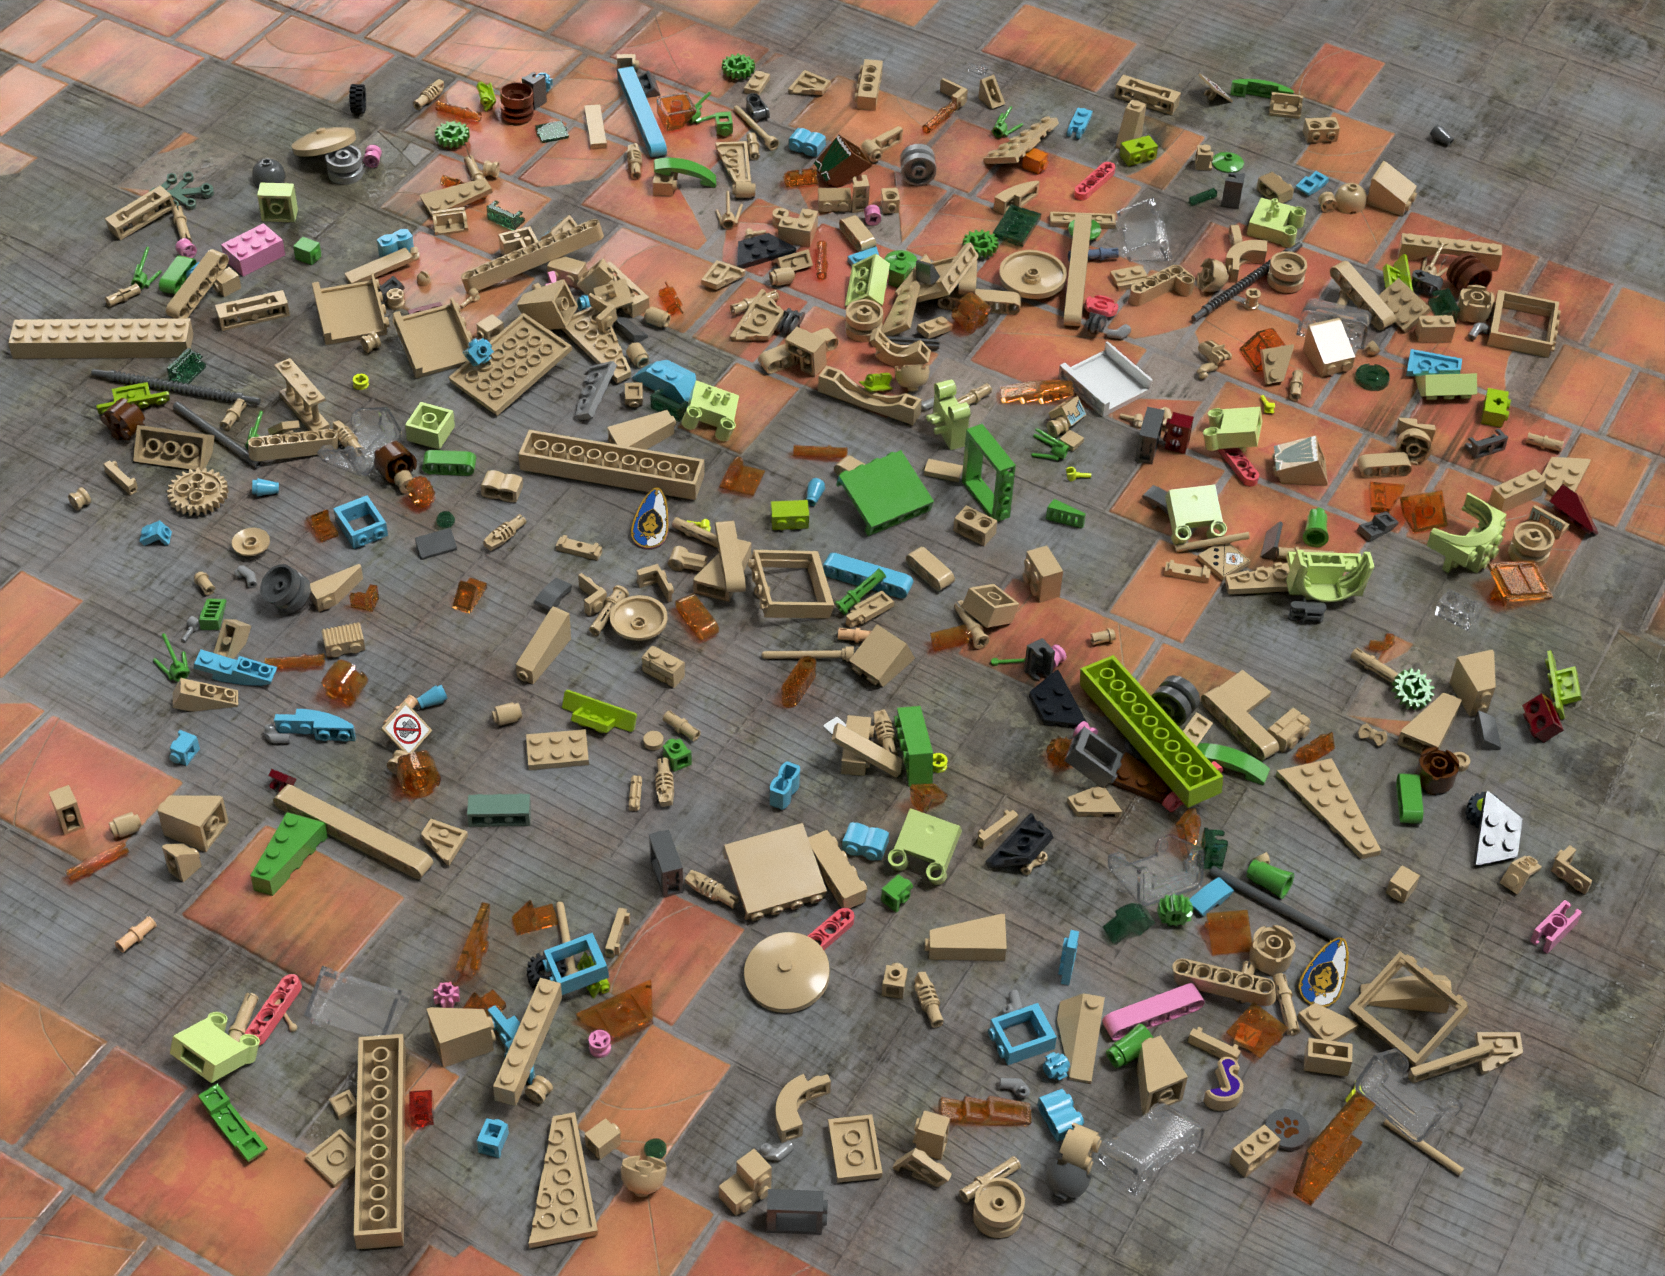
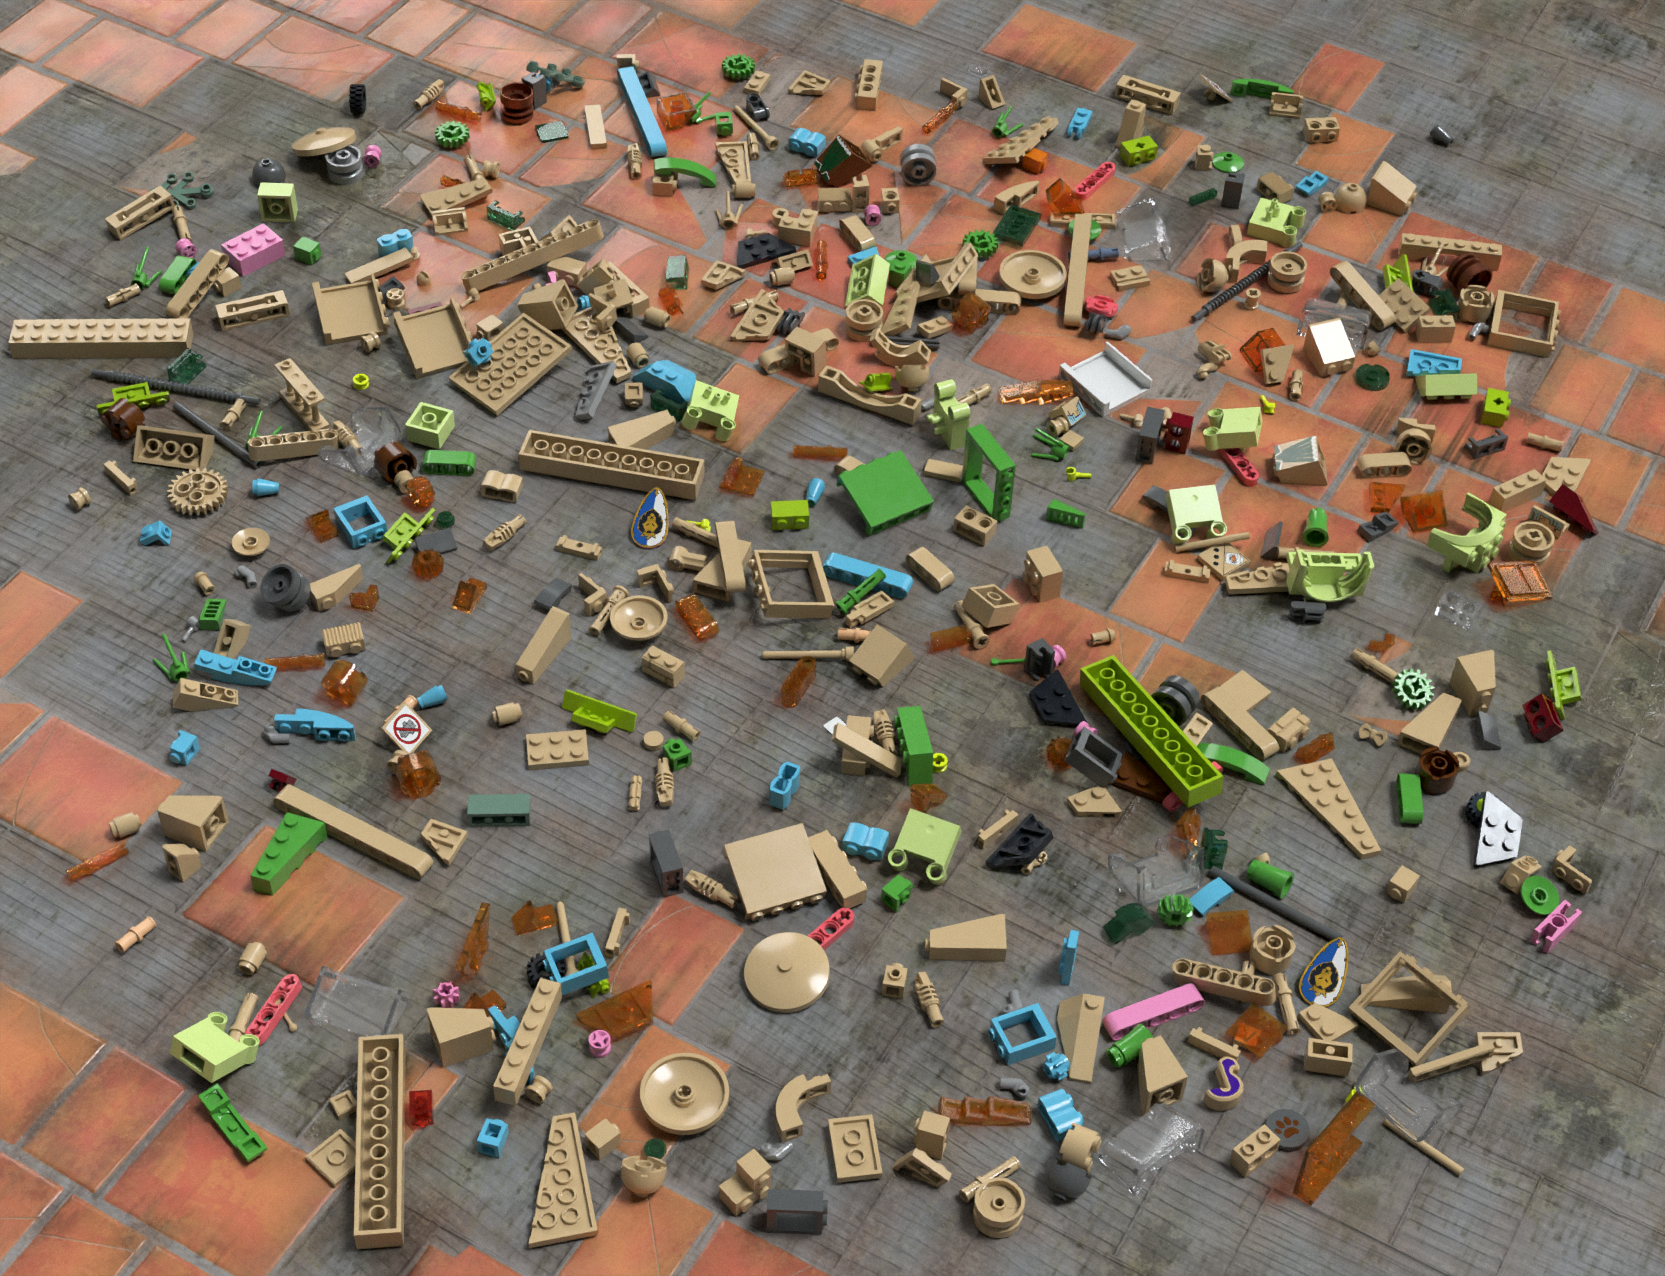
(66, 809): tan brick -> none
(252, 958): none -> tan brick
(284, 427): tan plate -> none
(403, 531): none -> lime bracket
(427, 563): none -> clear orange gear
(576, 81): none -> sand green plant
(677, 271): none -> clear green hinge
(684, 1093): none -> tan dish
(1063, 199): none -> clear orange slope
(1170, 278): tan beam -> none
(1545, 892): none -> bright green dish

